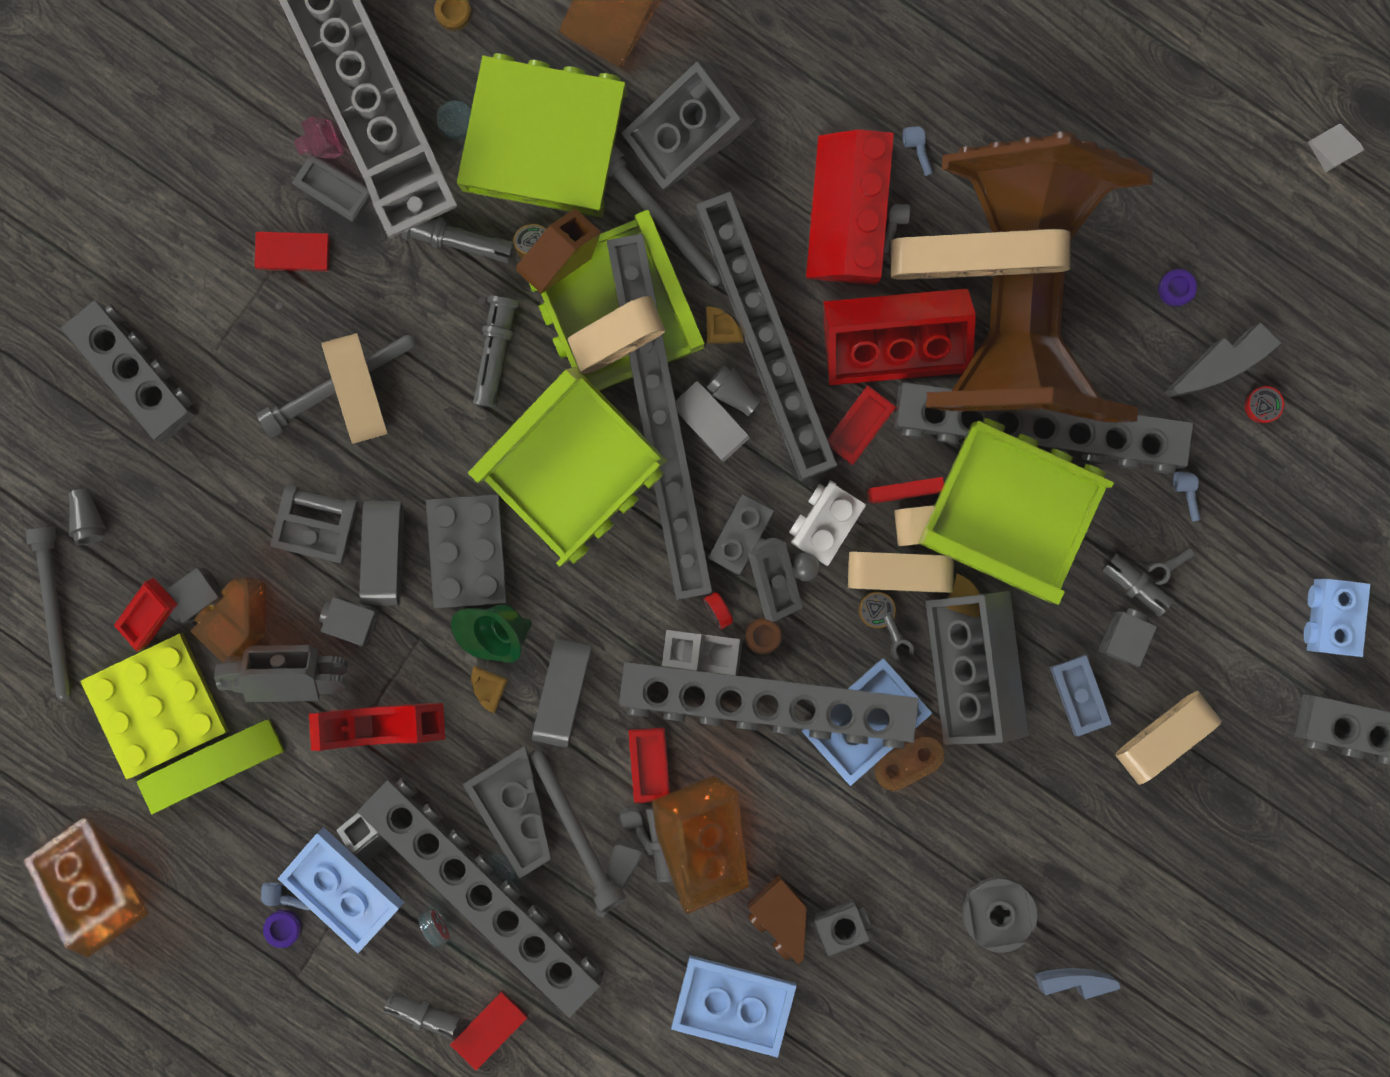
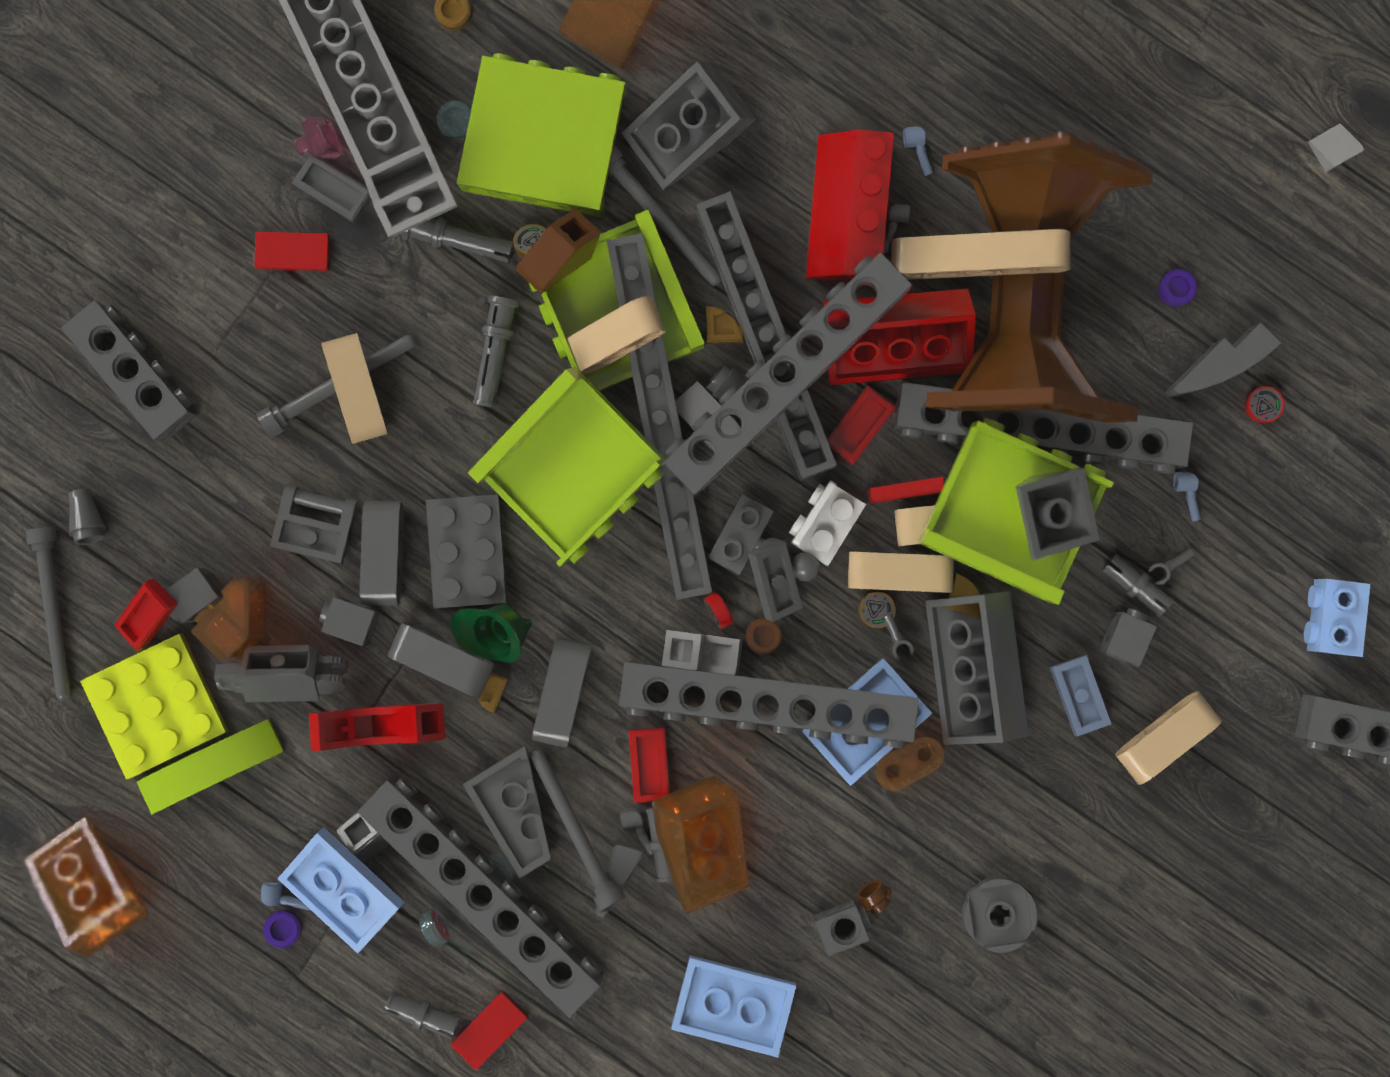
(440, 660): none -> dark grey beam
(783, 916): reddish brown slope -> none
(874, 896): none -> reddish brown plate
(889, 289): none -> dark grey brick
(1057, 512): none -> dark grey slope
(1087, 981): sand blue slope -> none

